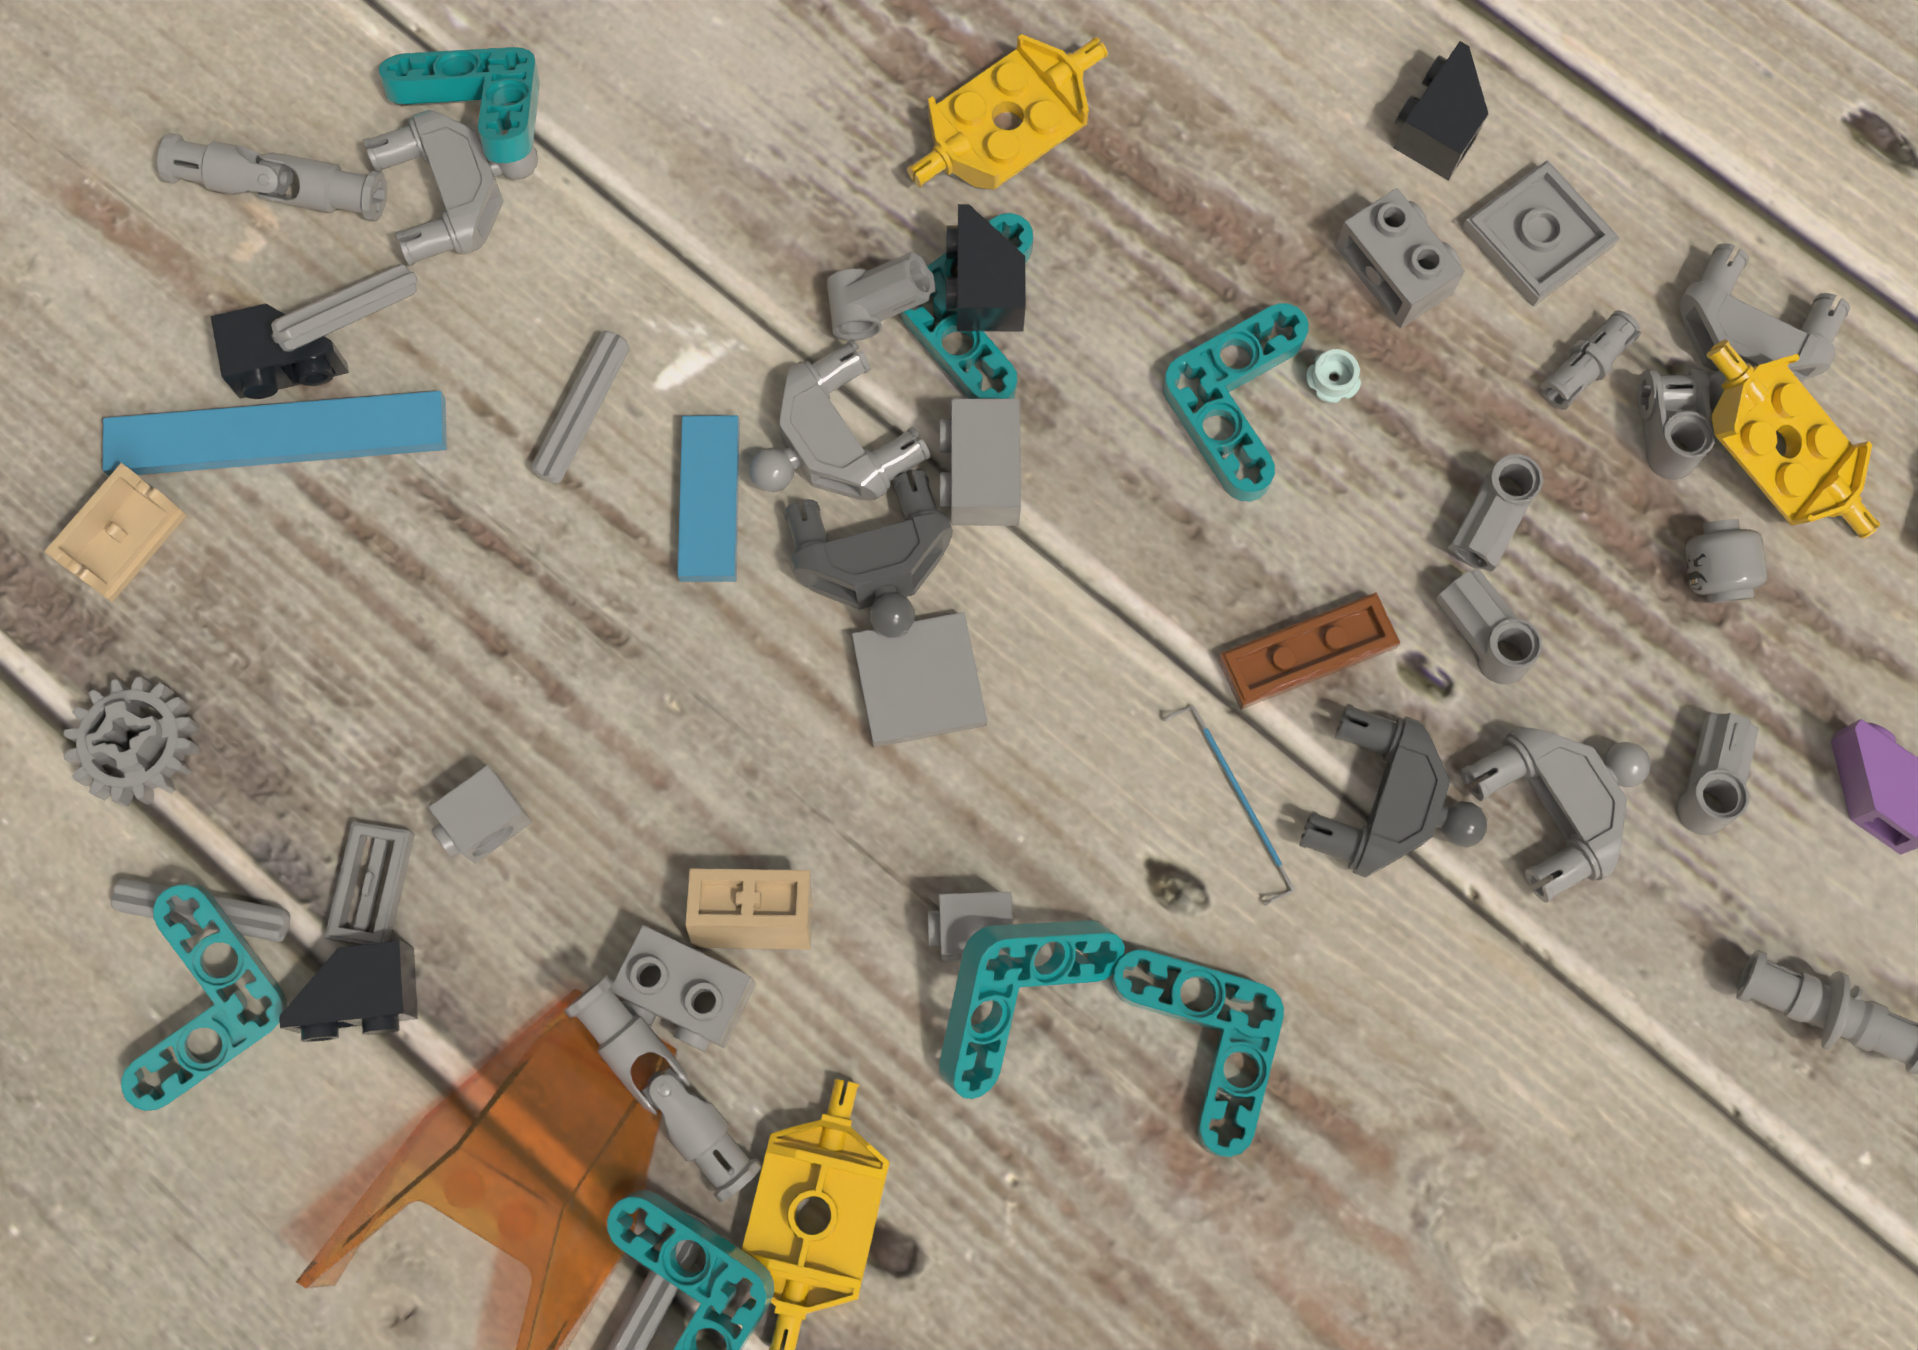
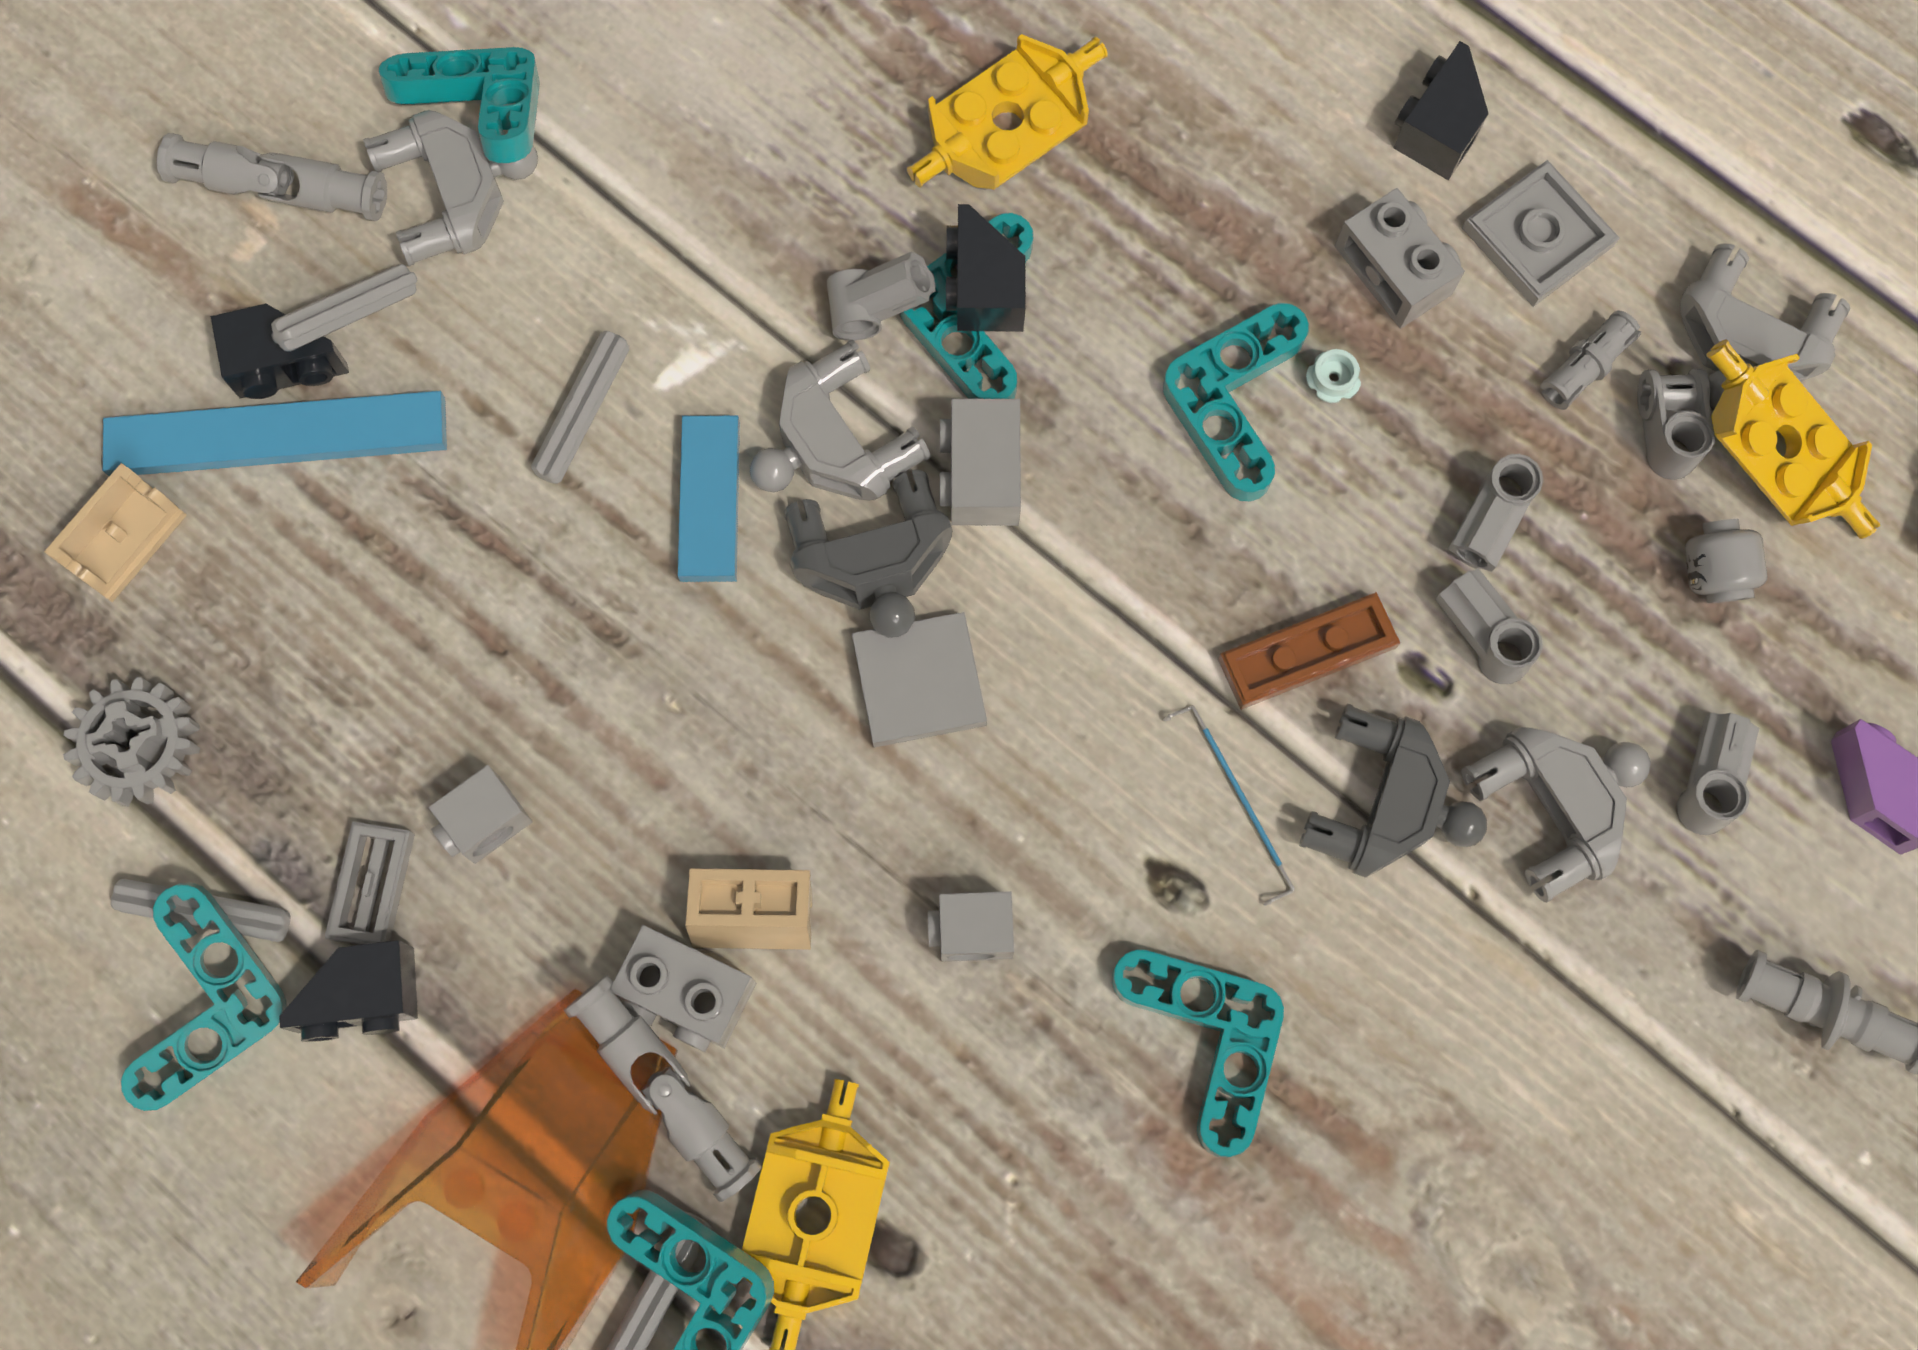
(1001, 984): teal beam -> none

